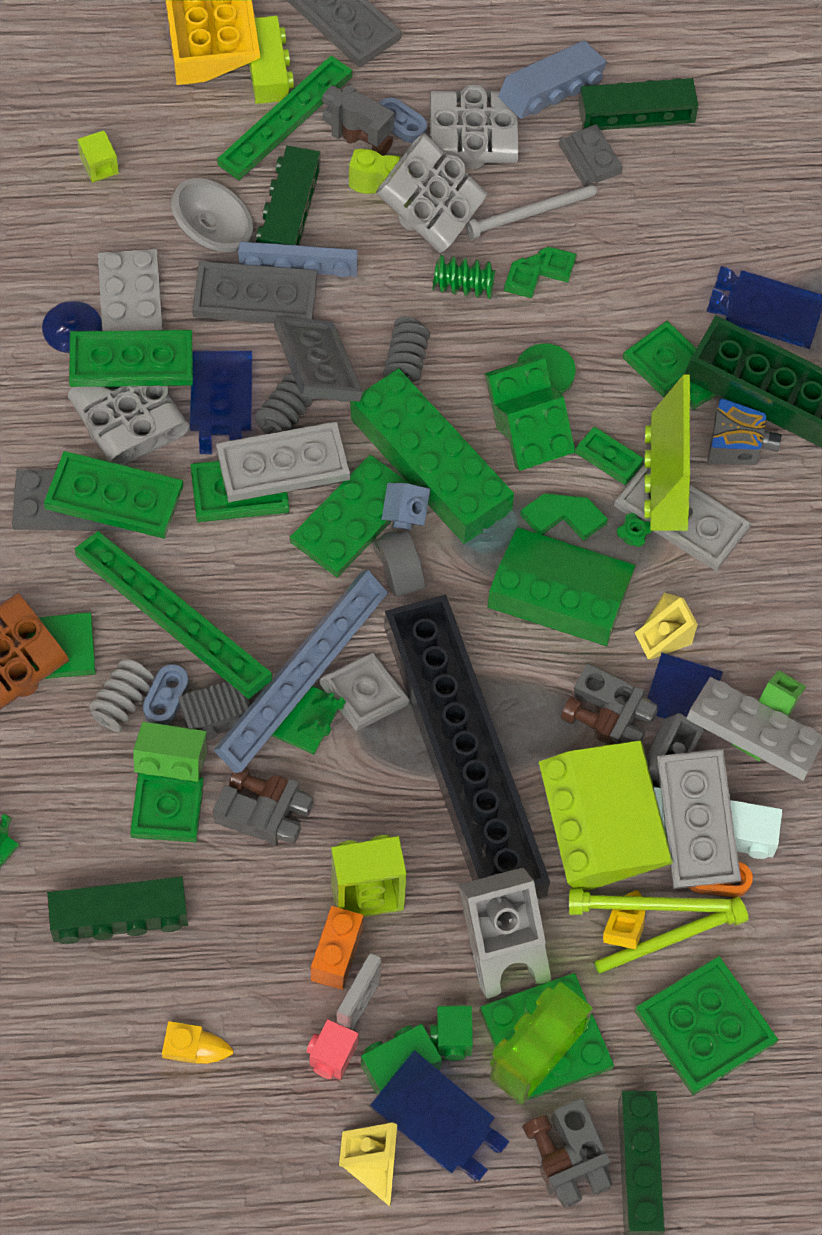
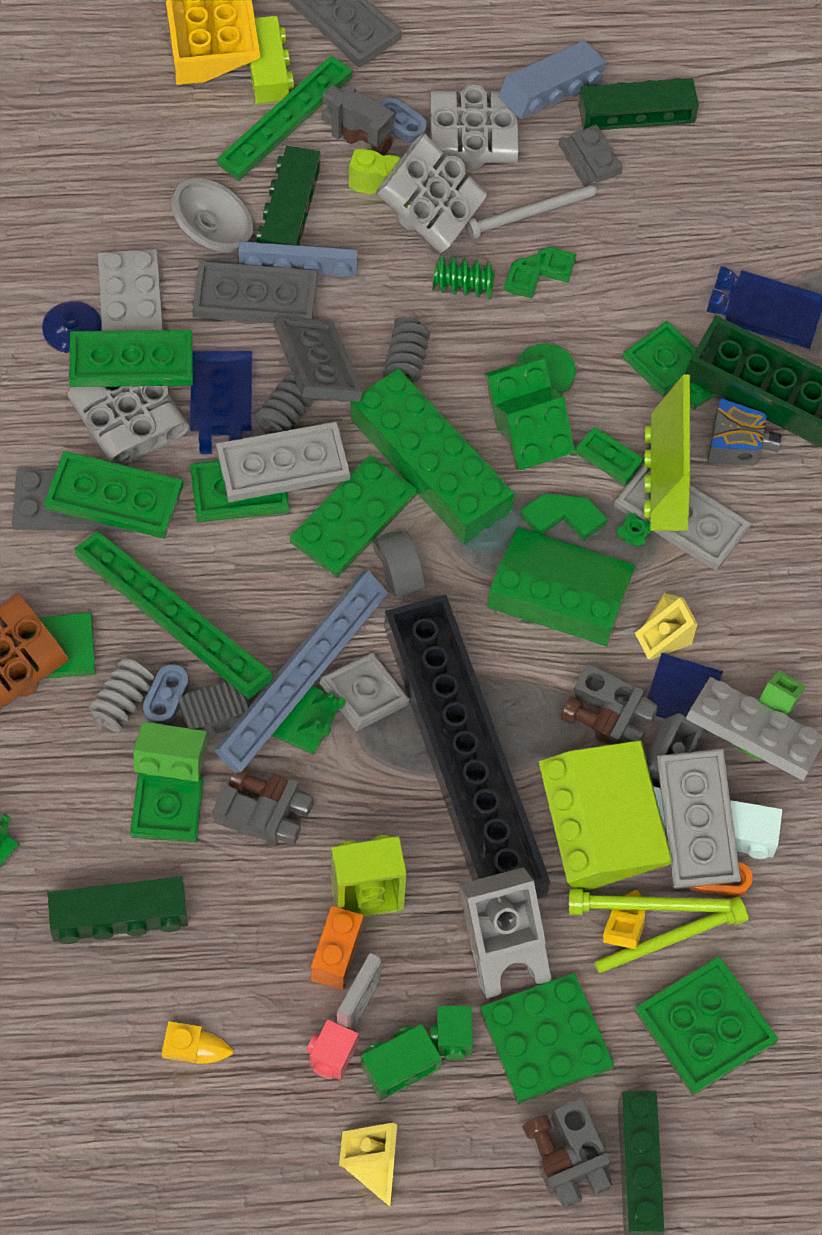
(98, 156): lime panel -> none
(405, 505): sand blue brick -> none
(437, 1116): clear blue tile -> none
(539, 1042): clear neon green brick -> none

